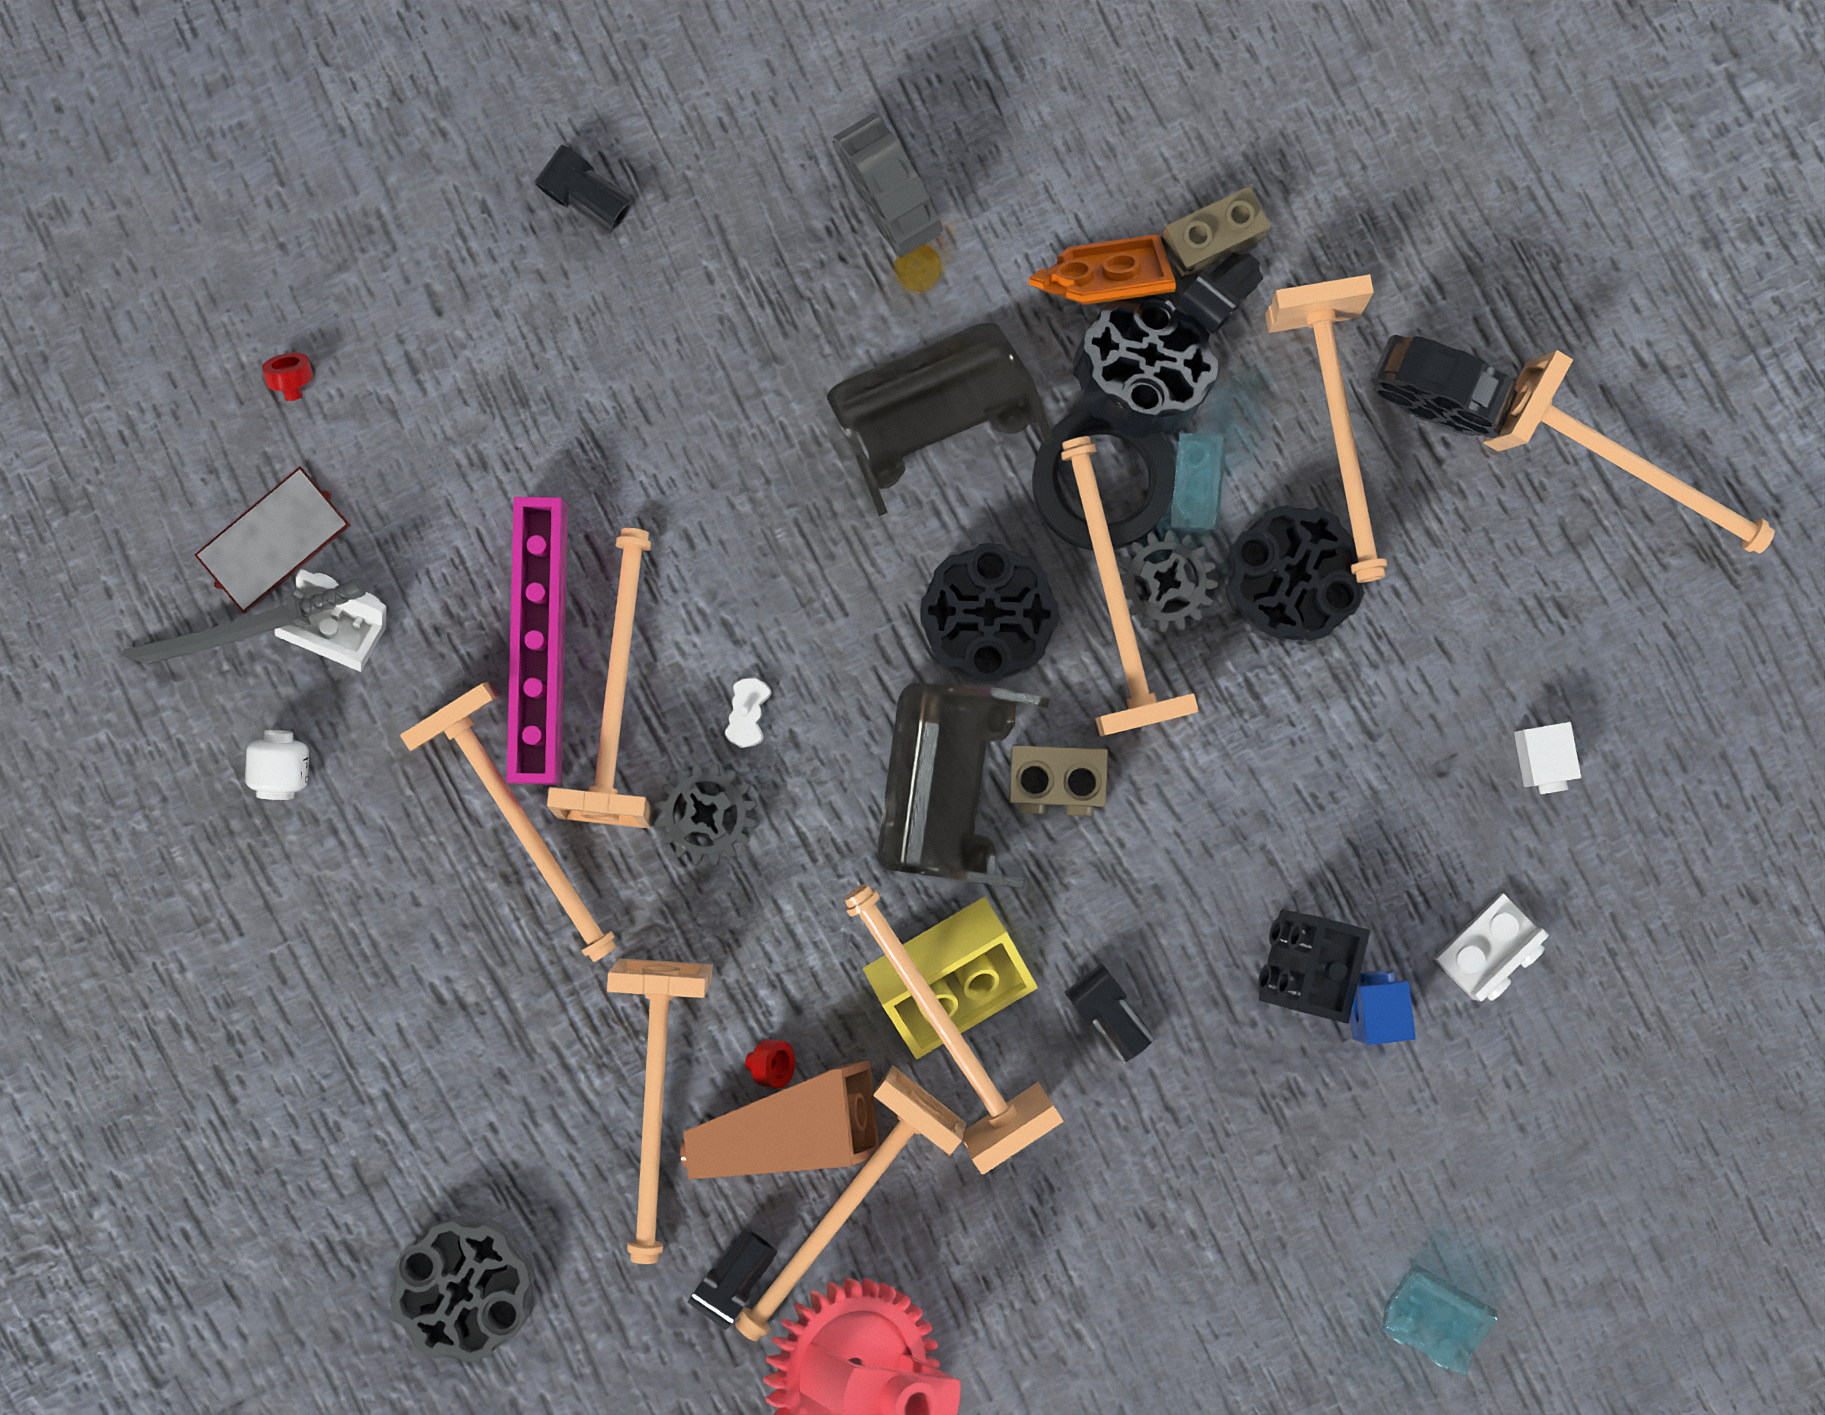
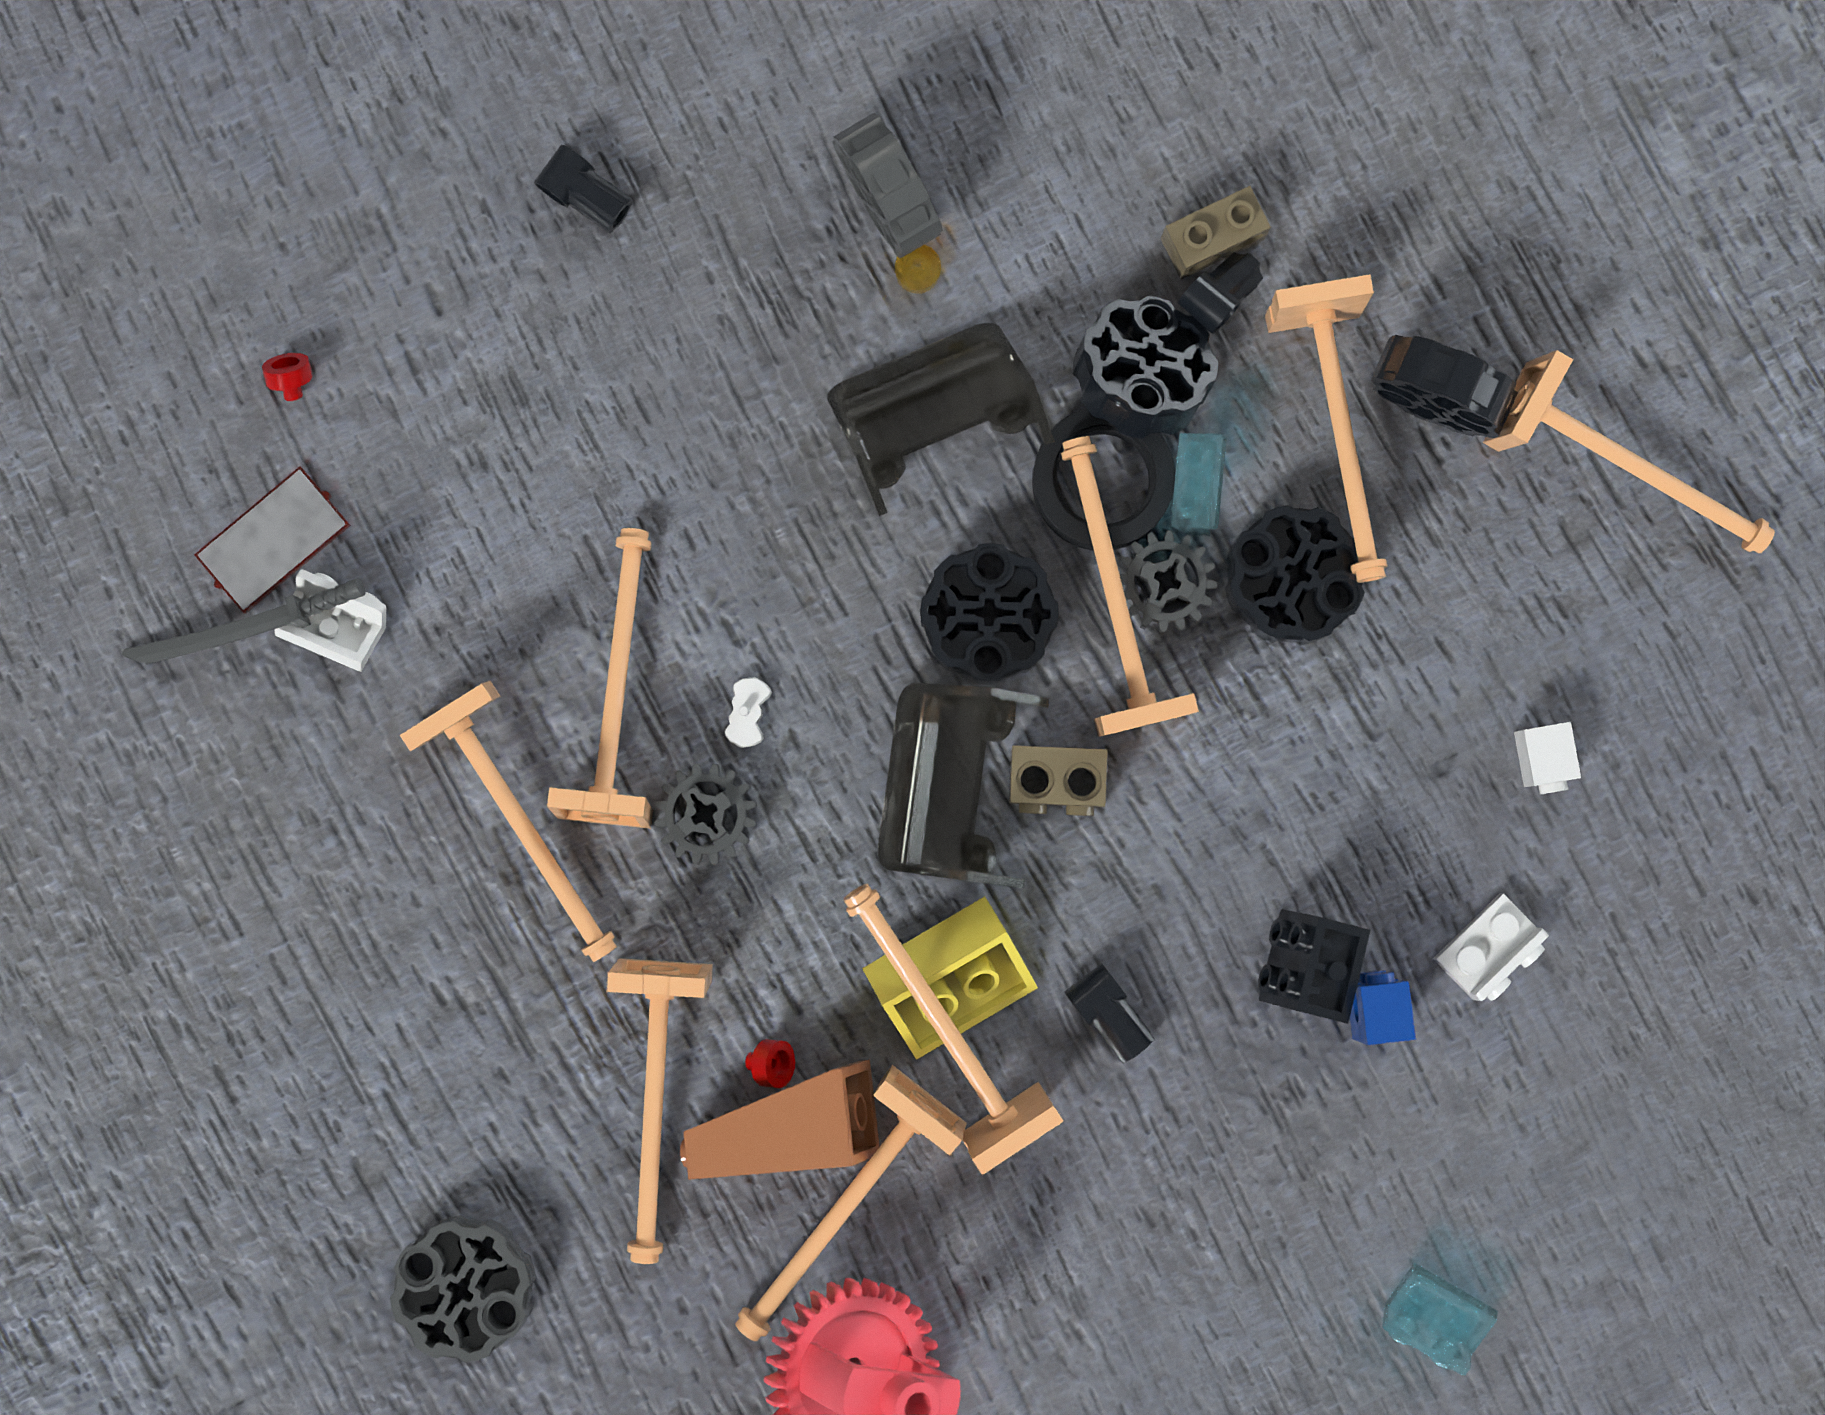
(276, 765): white head -> none
(537, 641): dark pink brick -> none
(727, 1287): black piece -> none
(1108, 271): orange tile -> none

